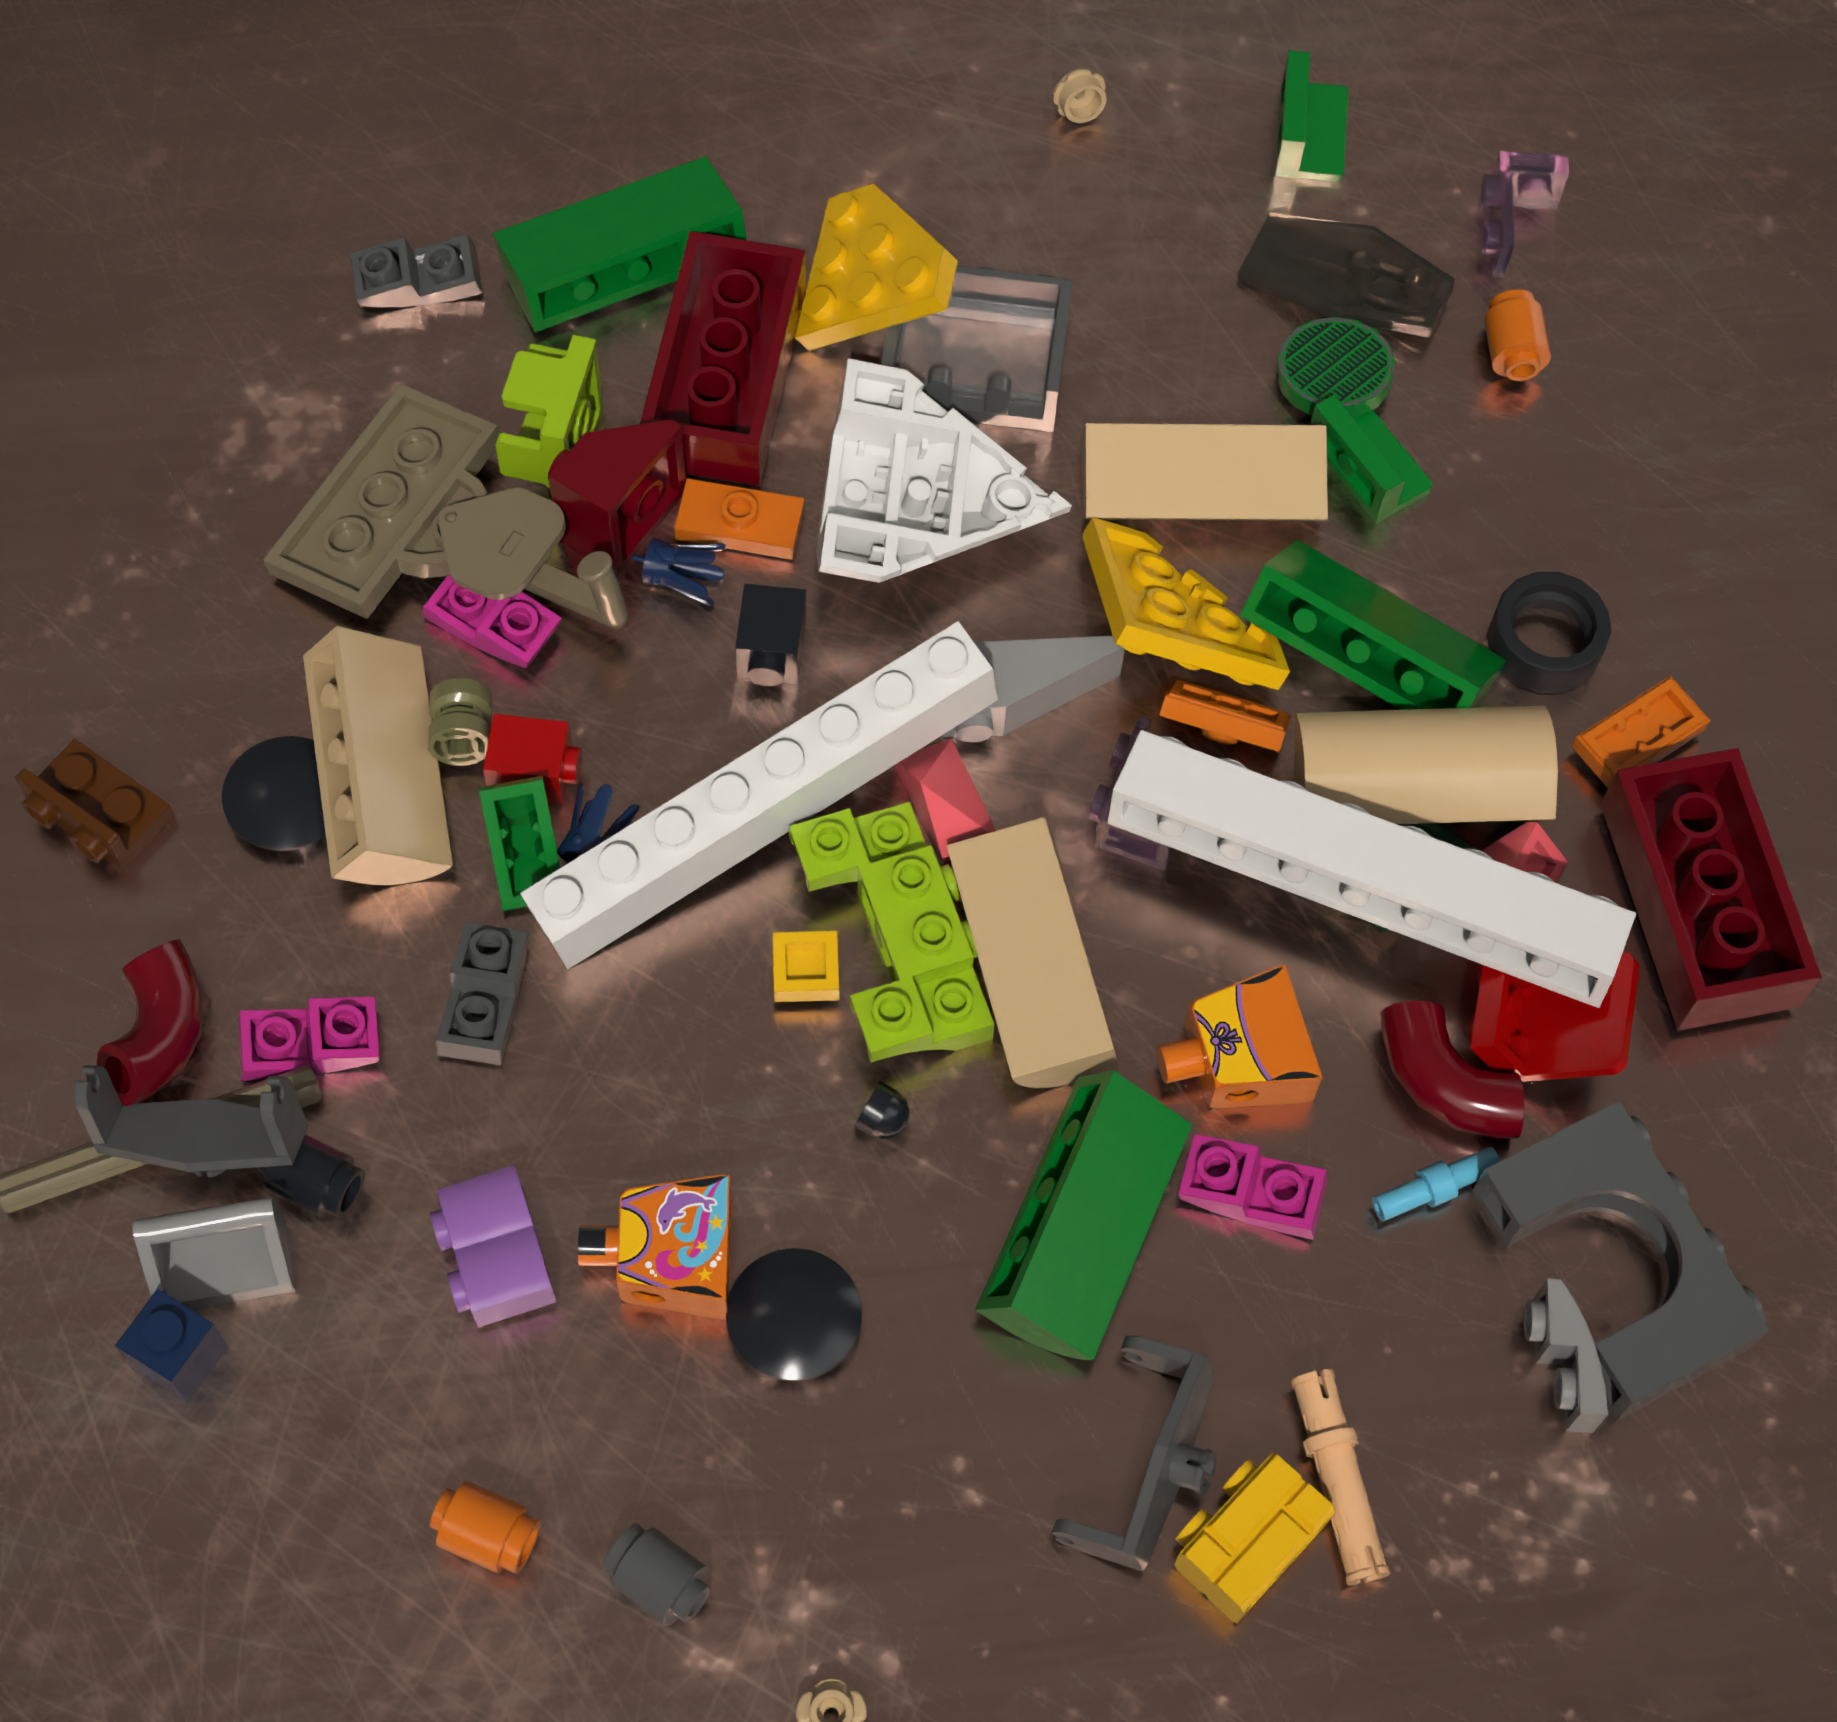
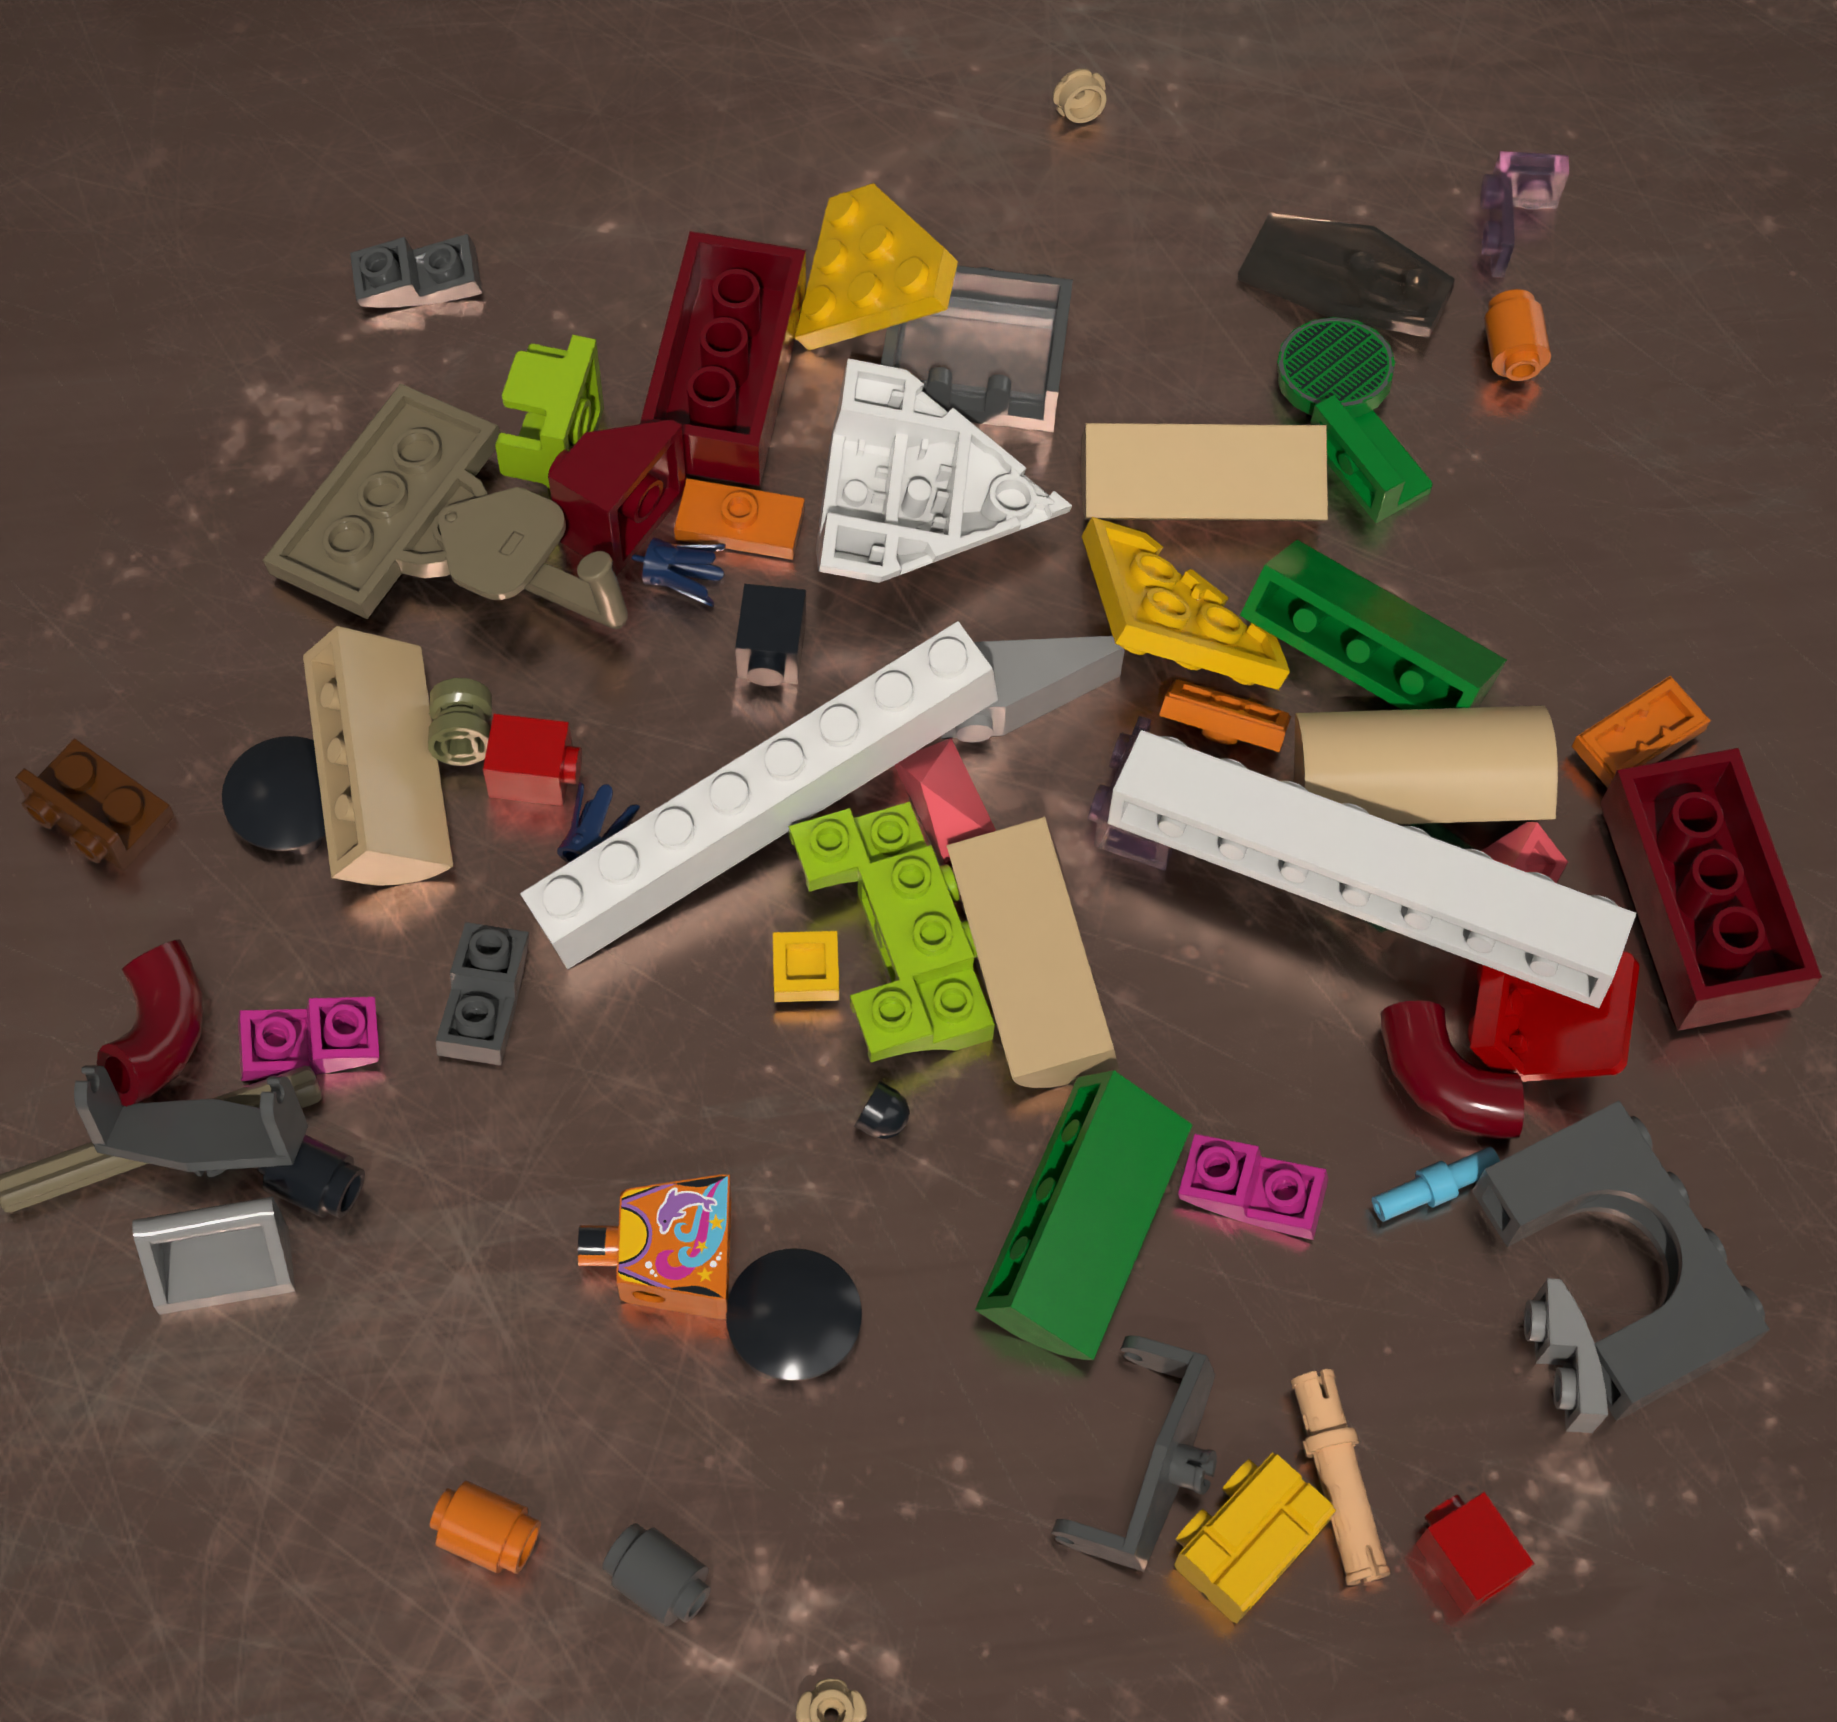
(172, 1346): dark blue brick -> none
(493, 1246): medium lavender brick -> none
(504, 628): dark pink slope -> none
(519, 836): green slope -> none
(614, 242): green brick -> none
(1246, 1045): orange torso -> none
(1310, 124): green panel -> none
(1472, 1550): none -> red brick
(1562, 595): black tyre -> none

